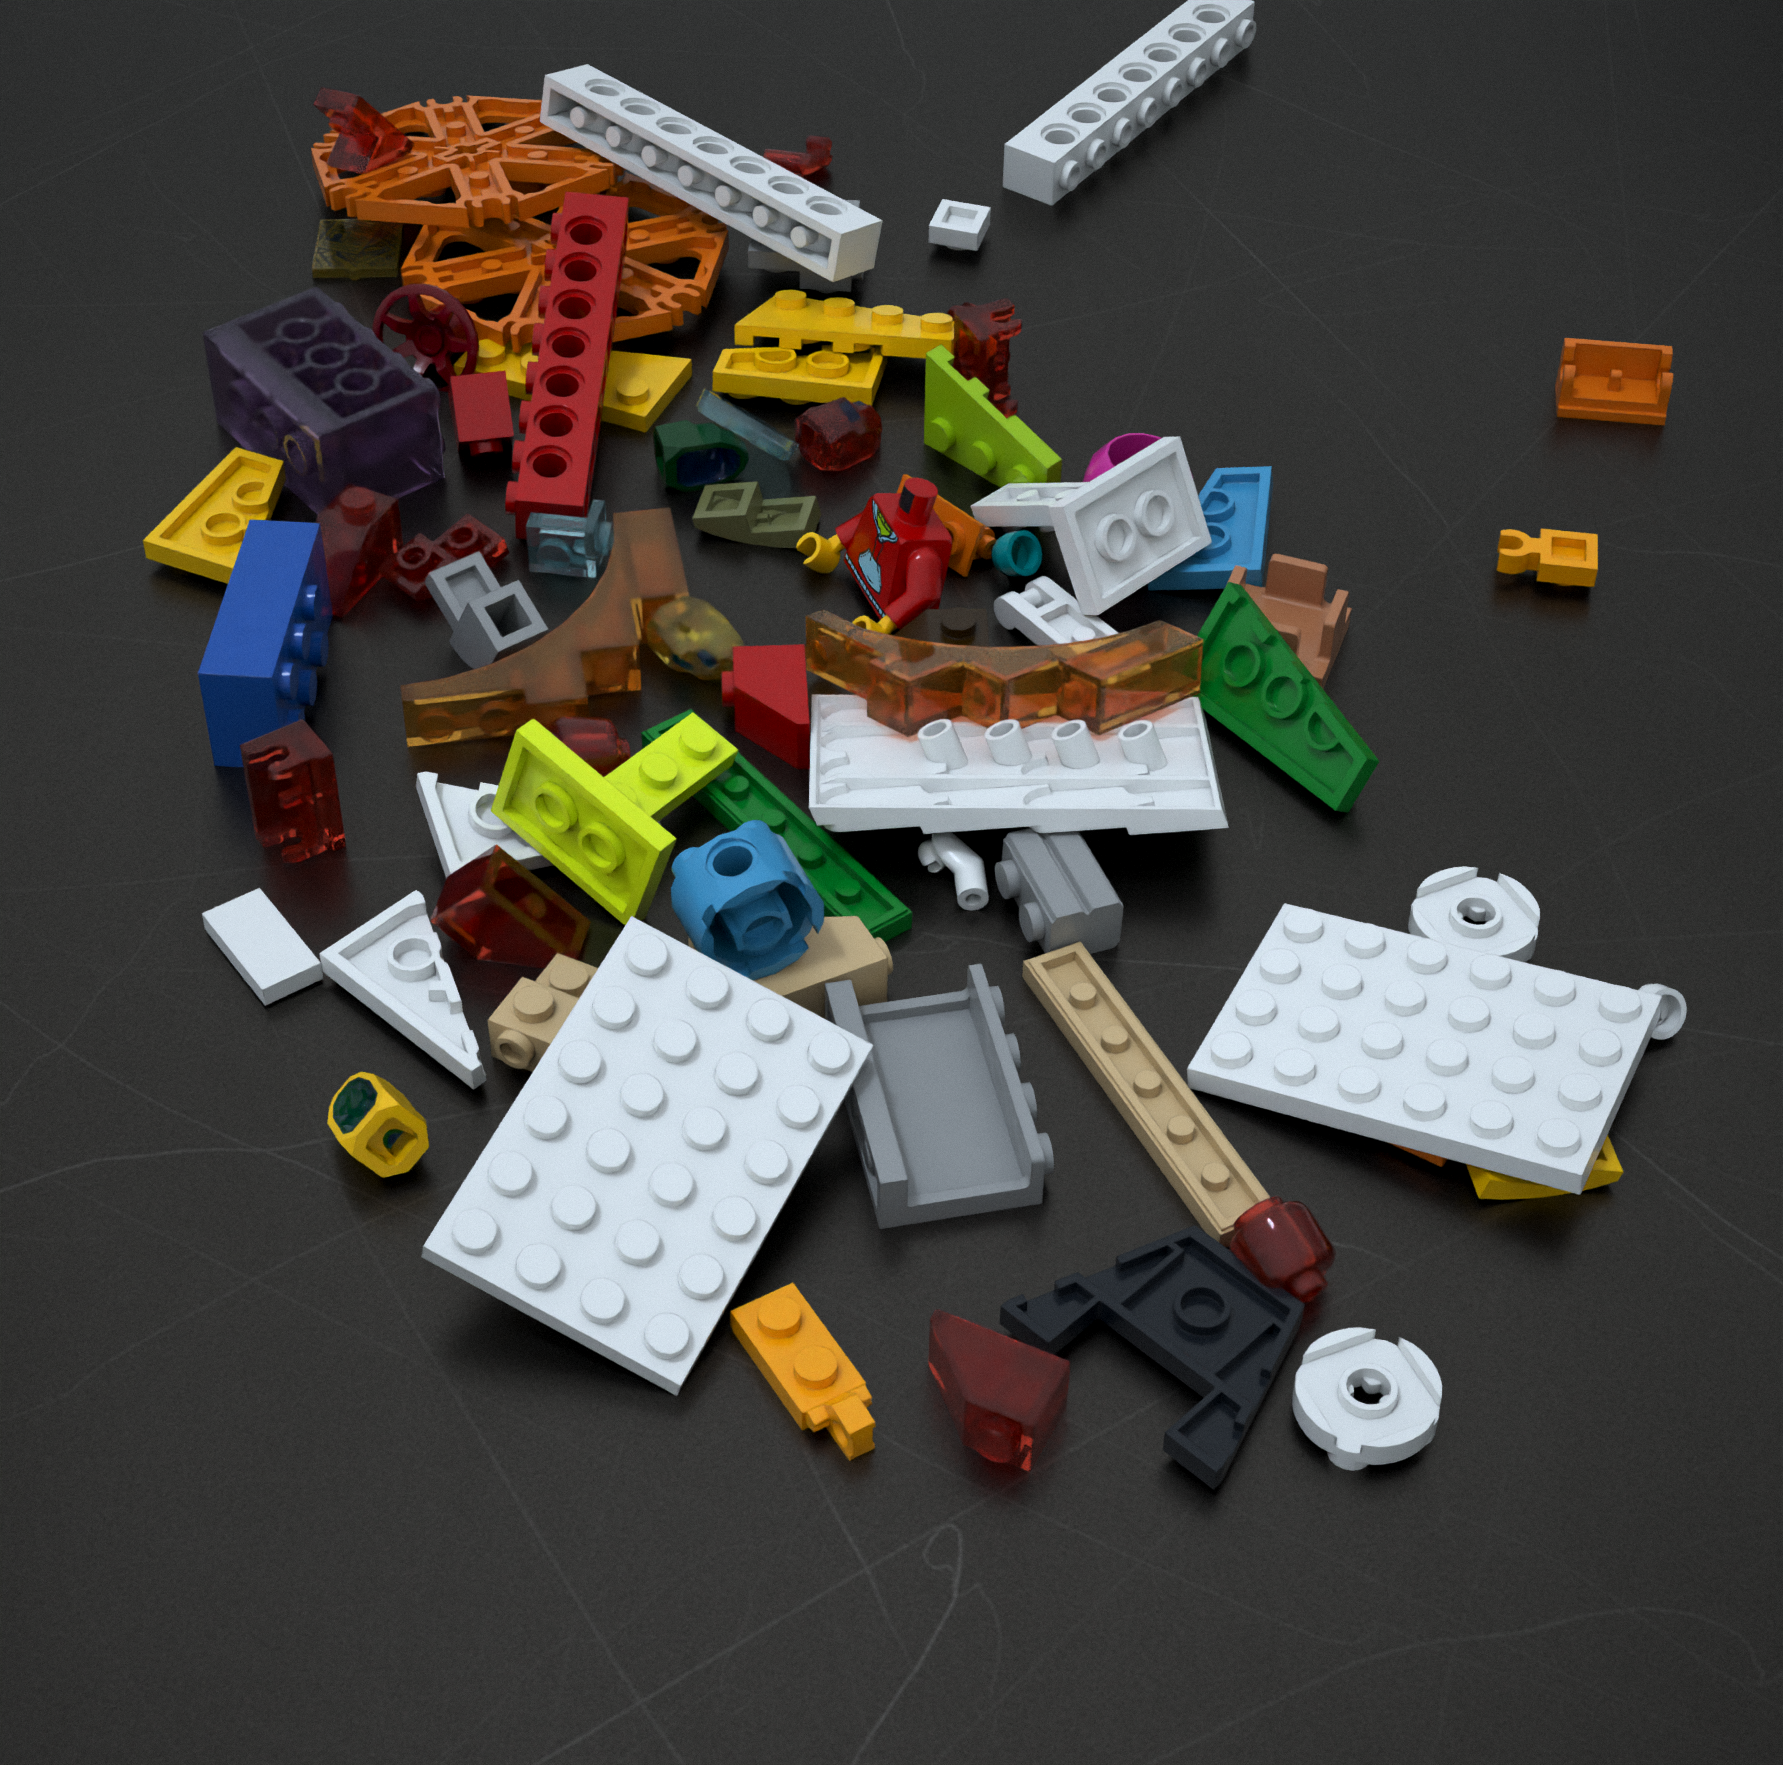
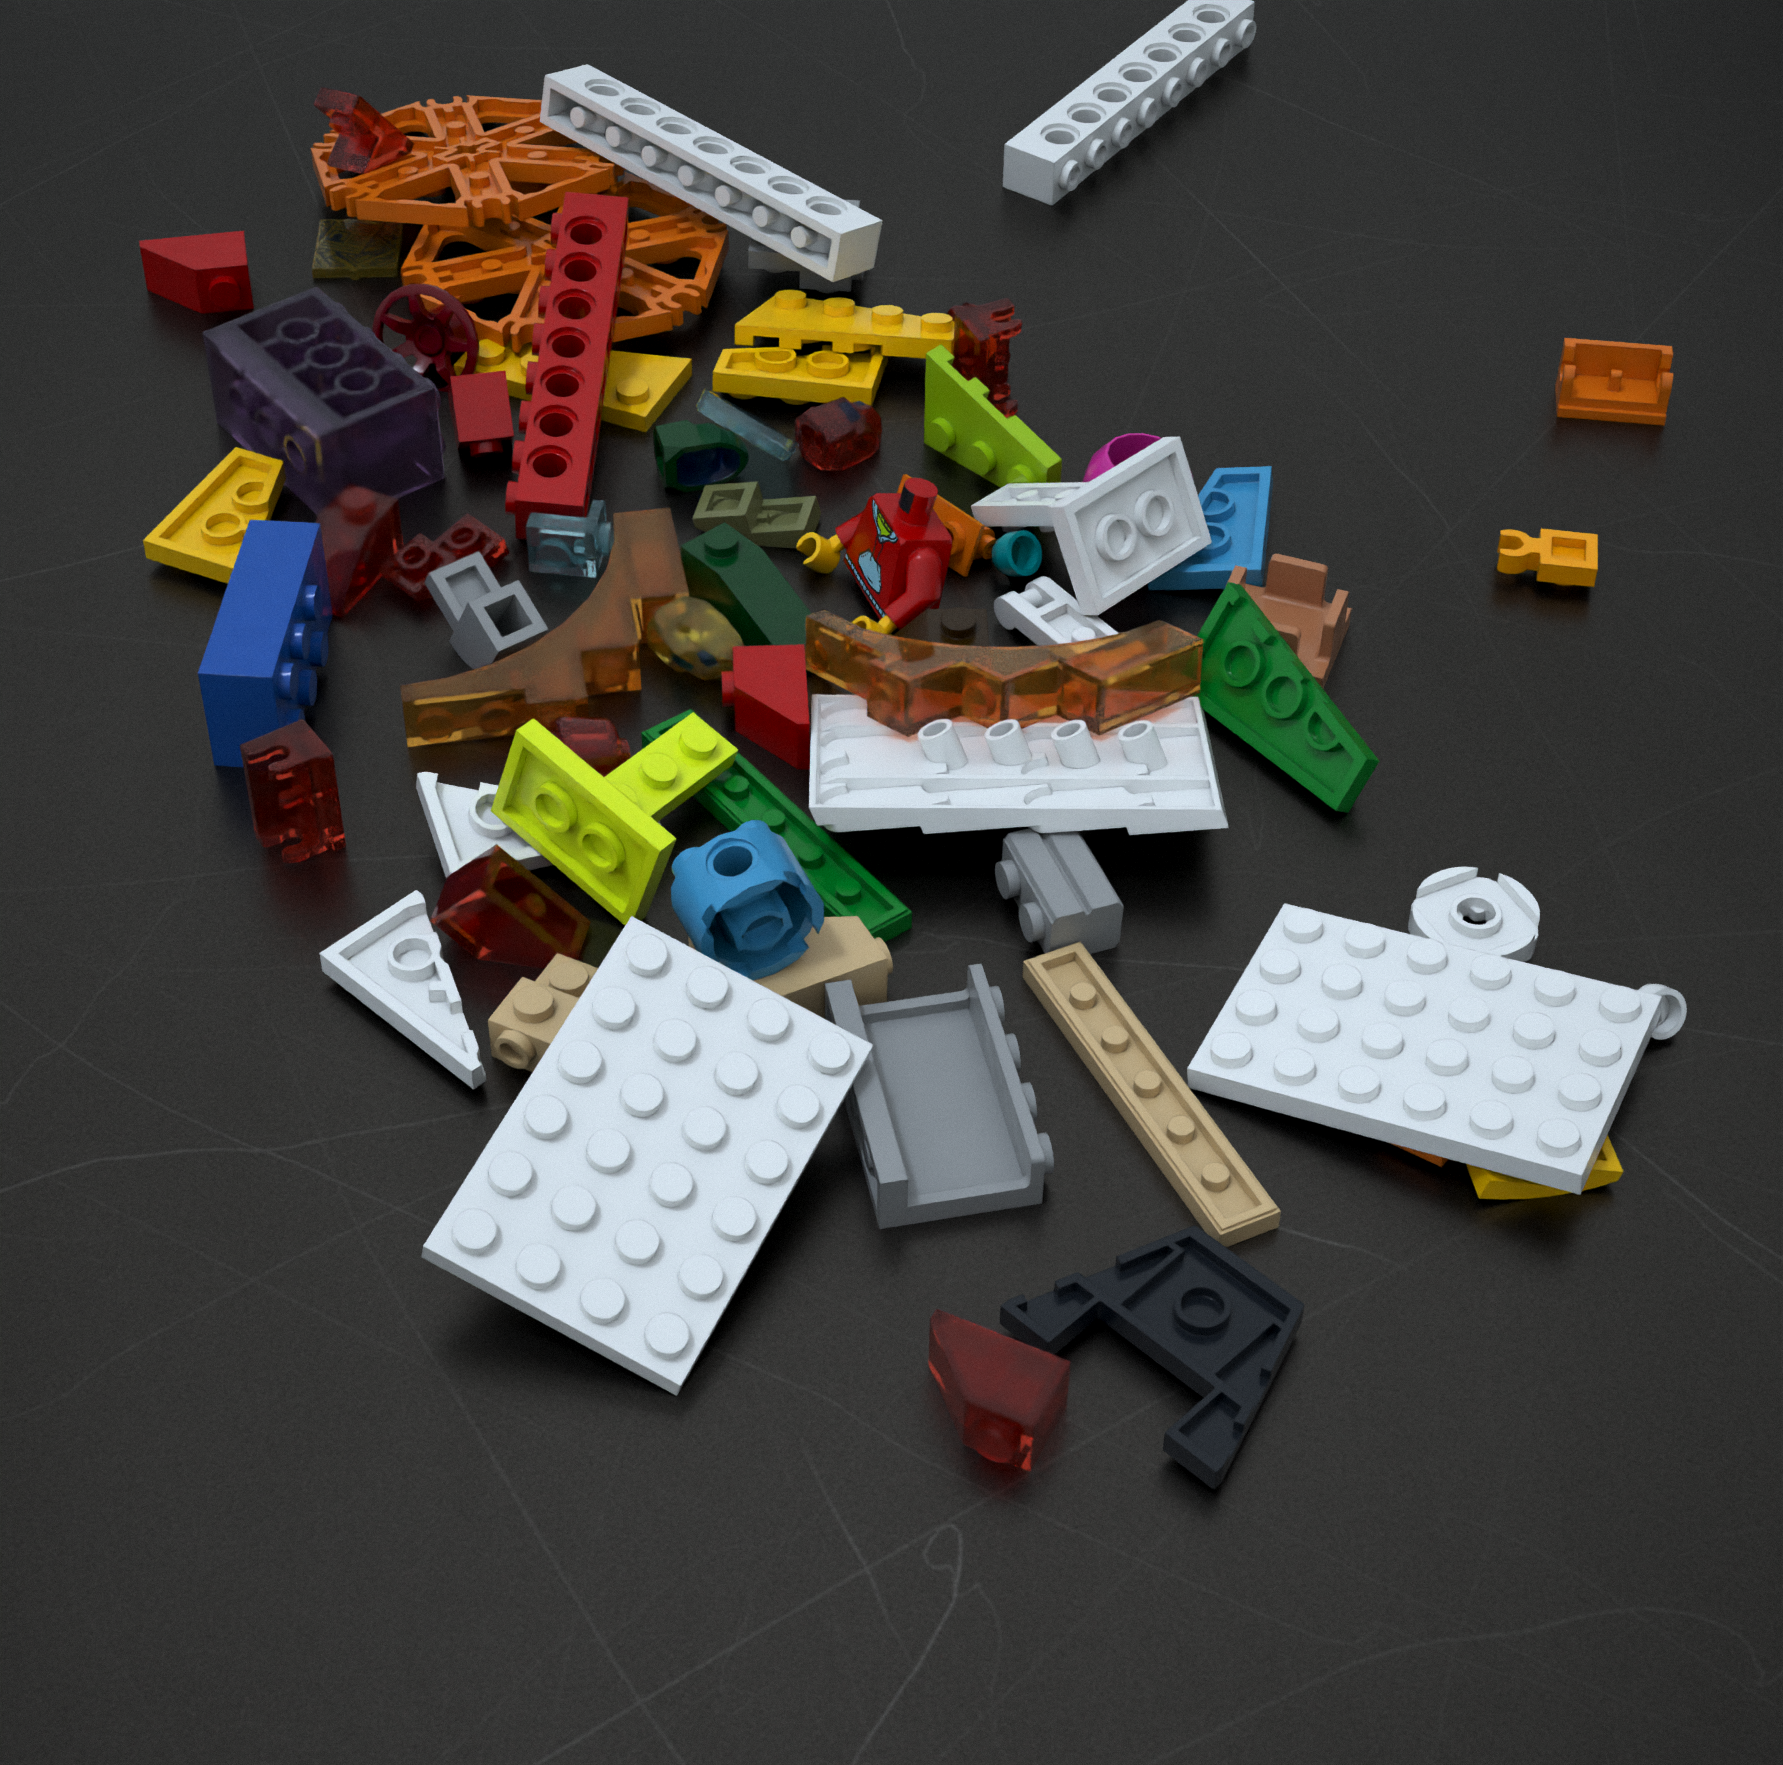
(200, 271): none -> red slope
(262, 946): white tile -> none
(377, 1125): yellow rock -> none
(744, 588): none -> dark green slope
(803, 163): clear red arm -> none
(806, 1367): light orange hinge -> none
(959, 225): white plate -> none
(966, 866): white arm -> none
(1284, 1247): clear red head -> none
(1358, 1431): white plate -> none

